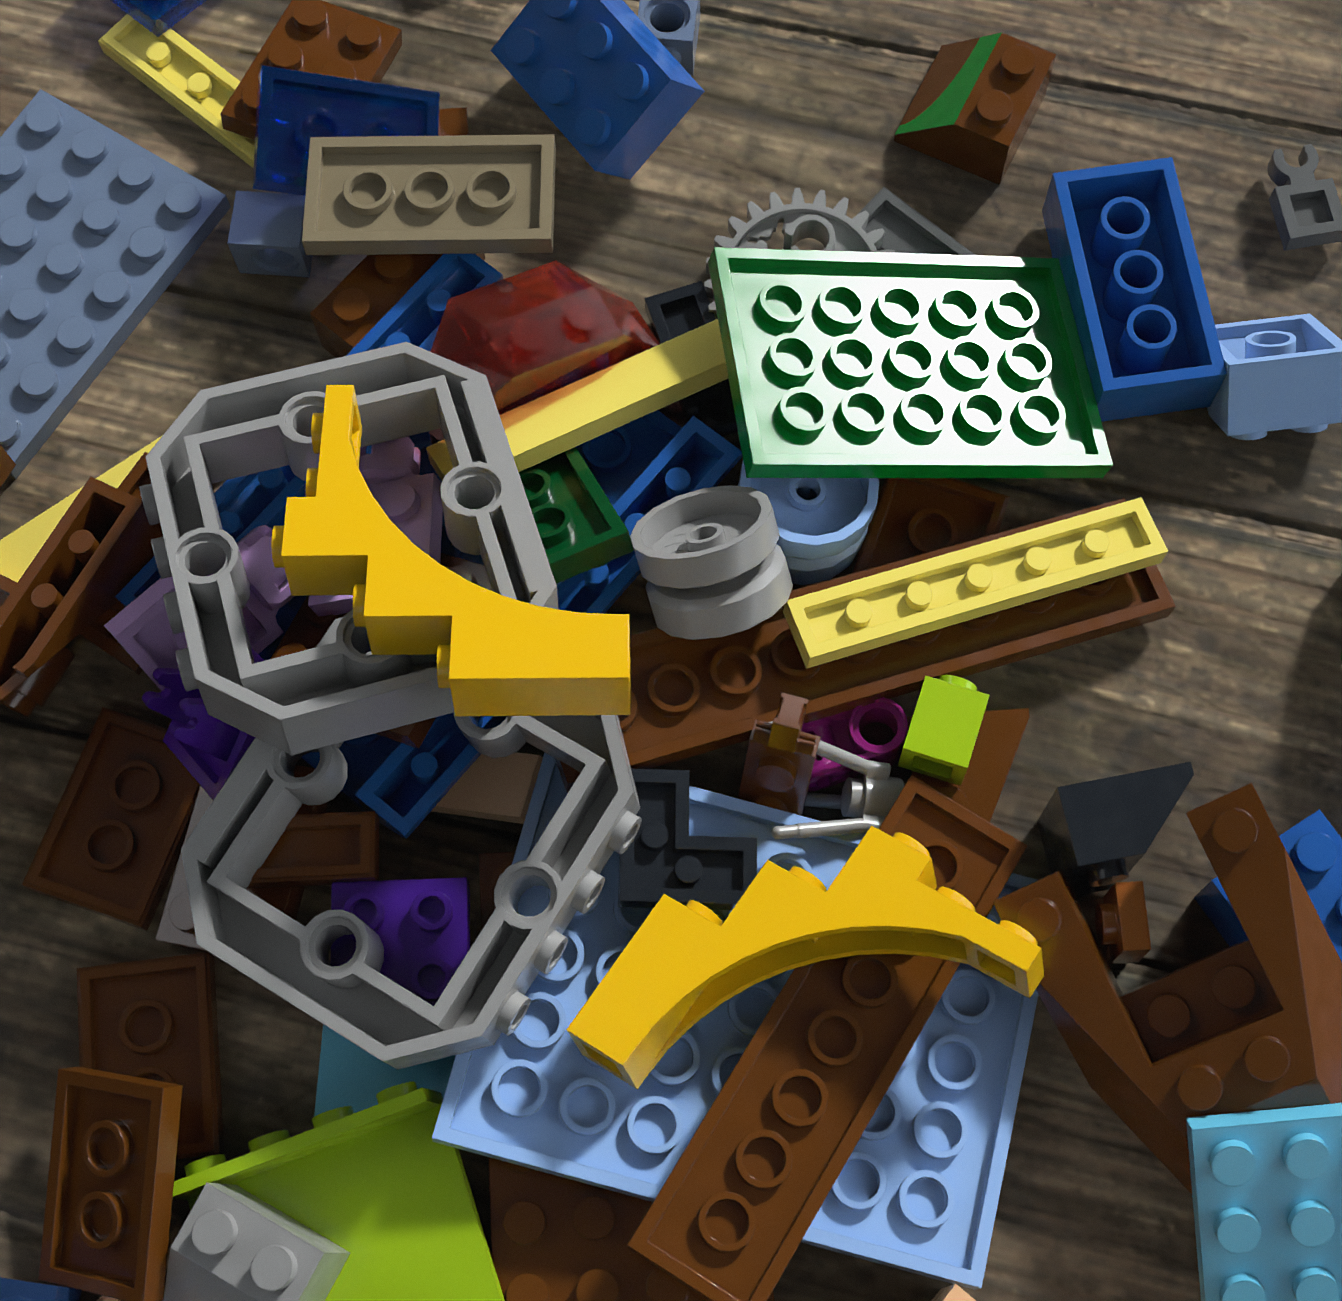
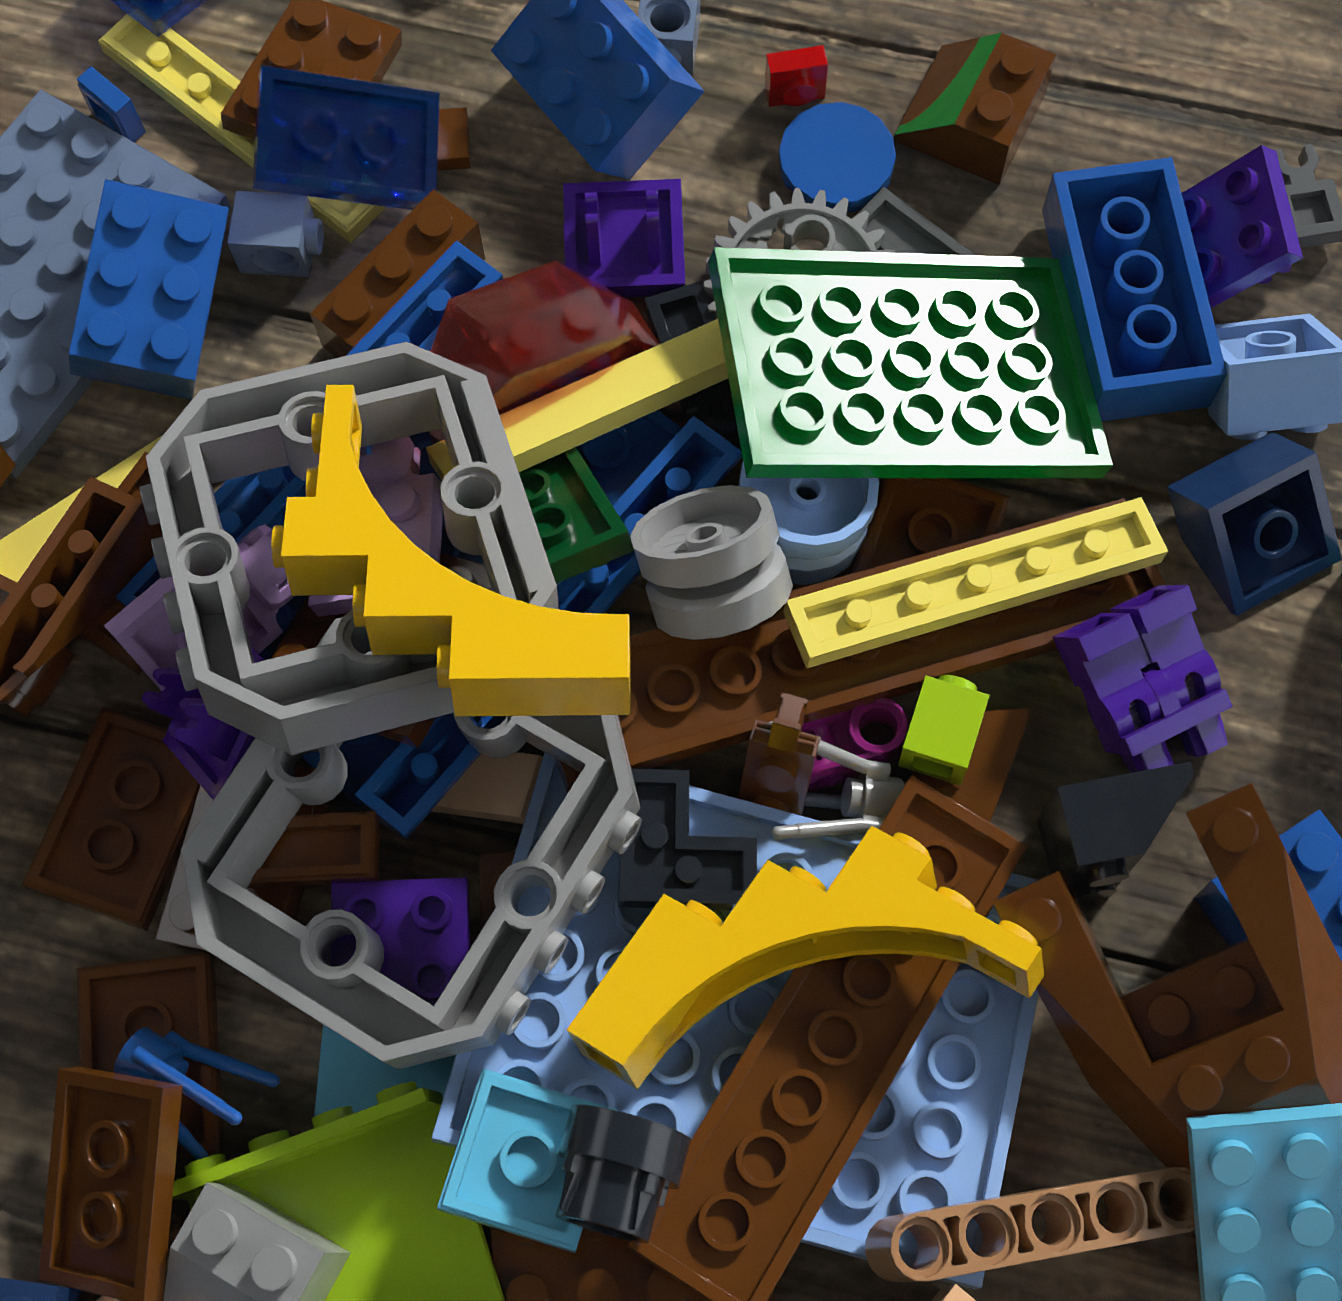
(110, 105): none -> blue tile
(147, 290): none -> blue brick
(161, 1059): none -> blue plant
(430, 195): dark tan plate -> none
(509, 1161): none -> medium azure tile
(617, 1171): none -> black piece
(626, 234): none -> dark purple plate
(796, 76): none -> red plate
(837, 151): none -> blue tile
(1008, 1228): none -> medium nougat beam
(1123, 923): dark orange plate -> none
(1147, 678): none -> dark purple hips
(1242, 225): none -> dark purple plate
(1257, 520): none -> dark blue slope

